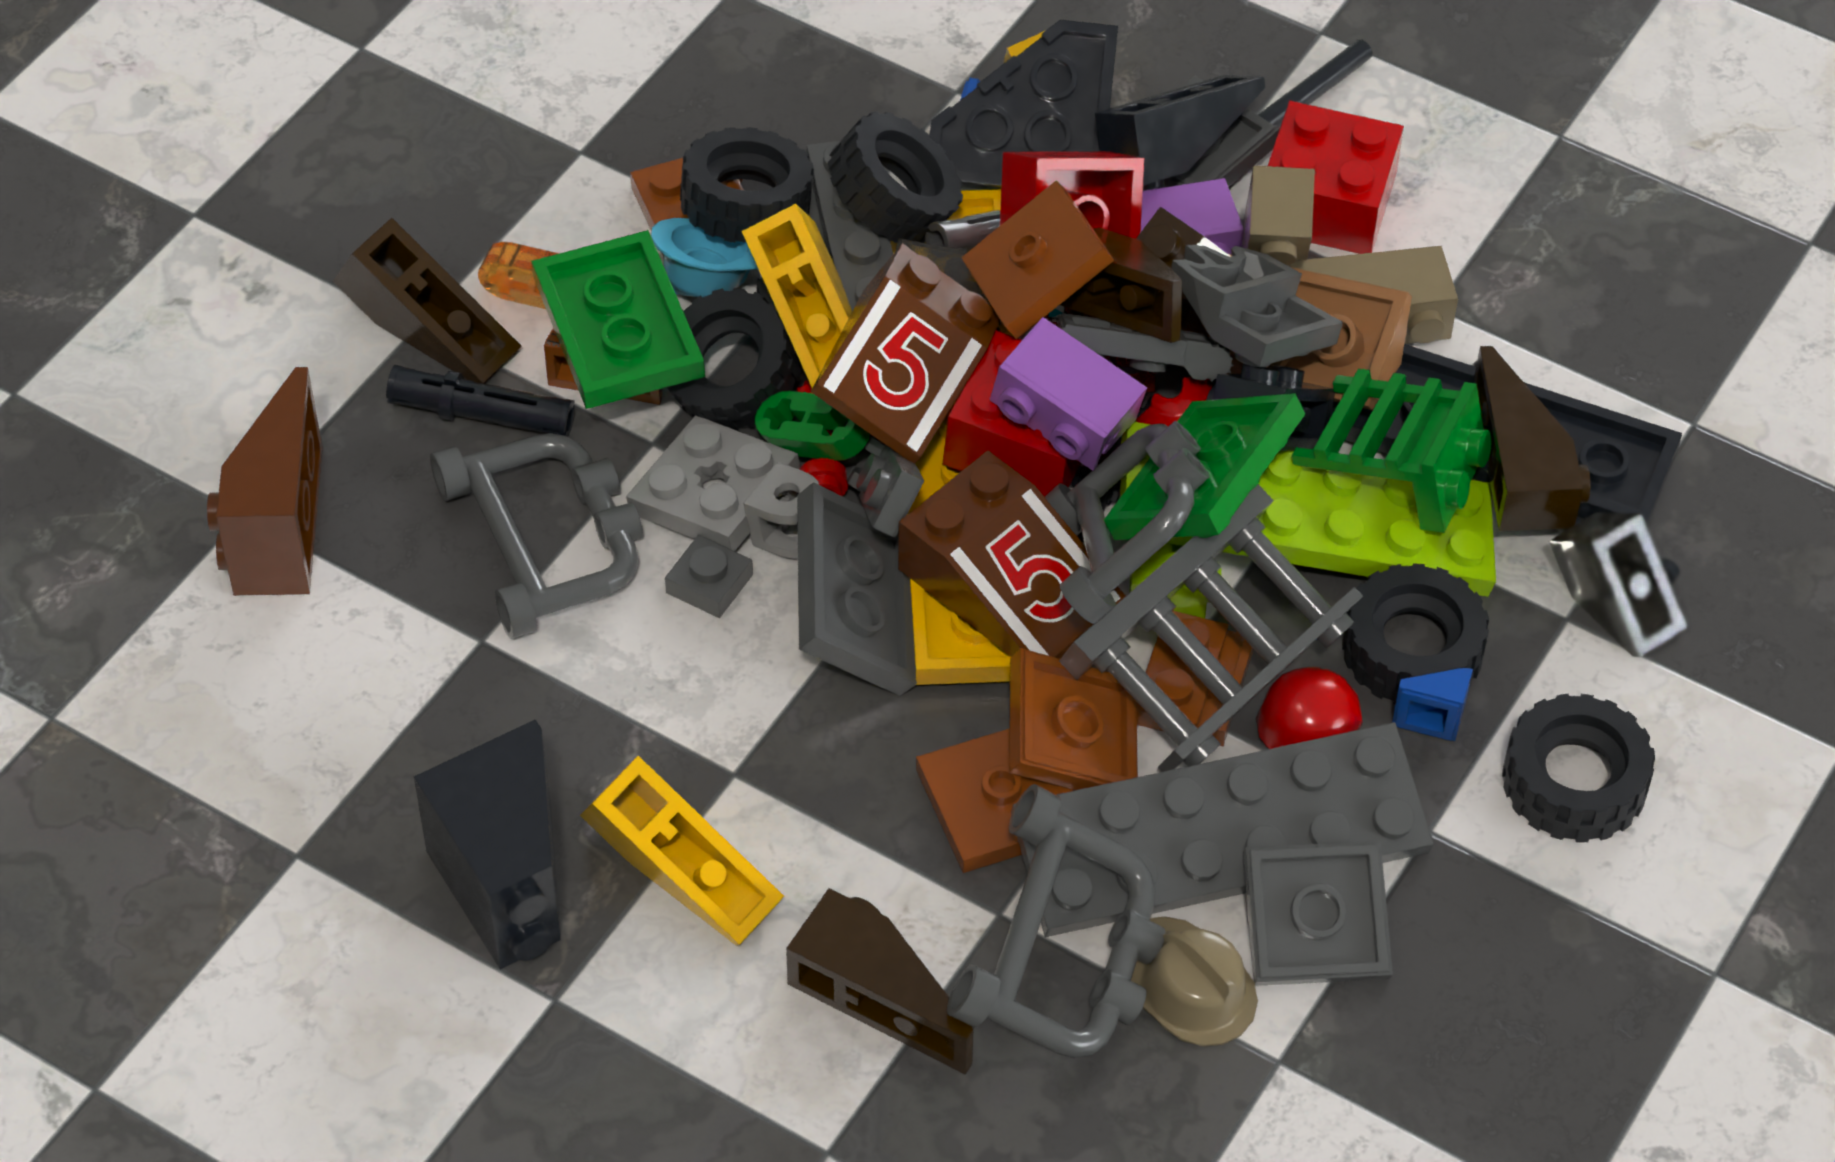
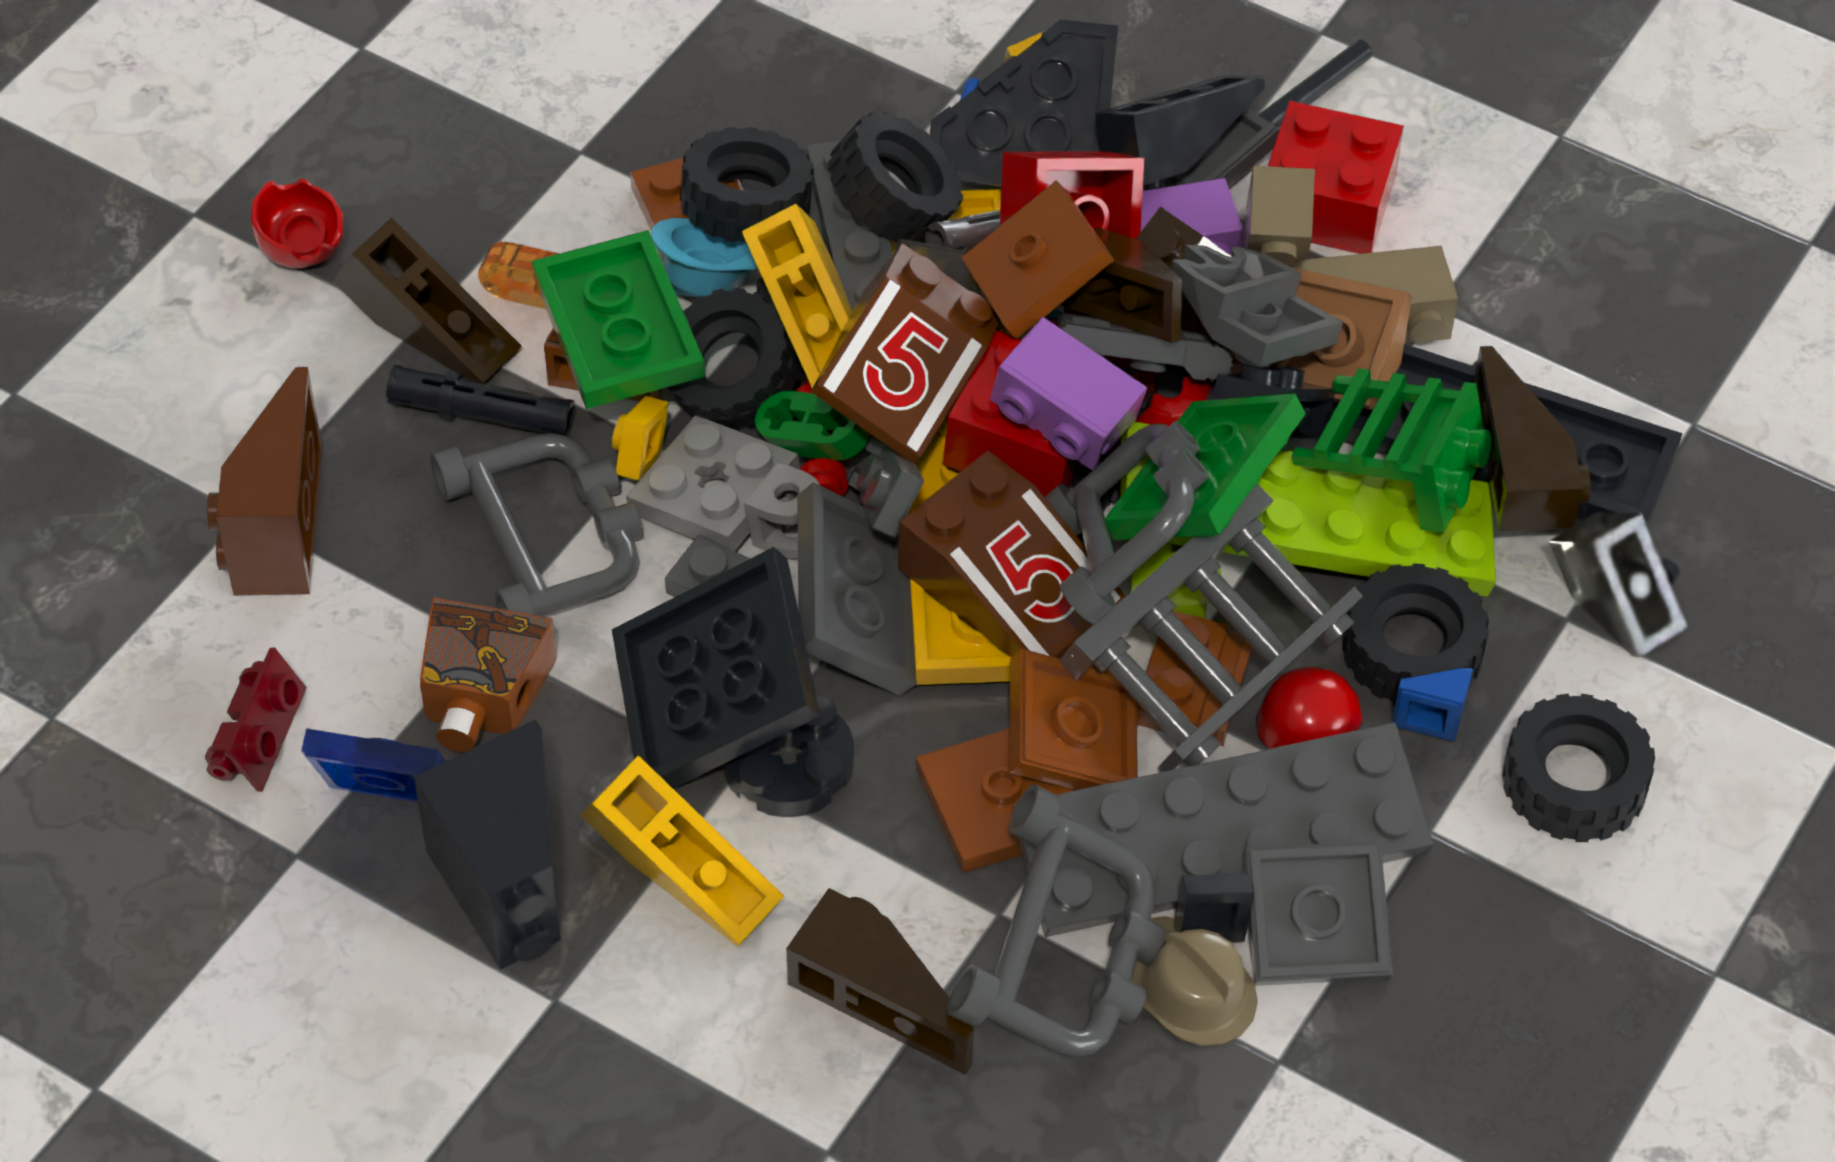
(264, 710): none -> dark red hinge
(296, 223): none -> red hair
(368, 764): none -> clear blue plate
(482, 669): none -> torso
(640, 437): none -> yellow plate
(716, 670): none -> black plate
(803, 785): none -> black plate
(1215, 904): none -> black plate

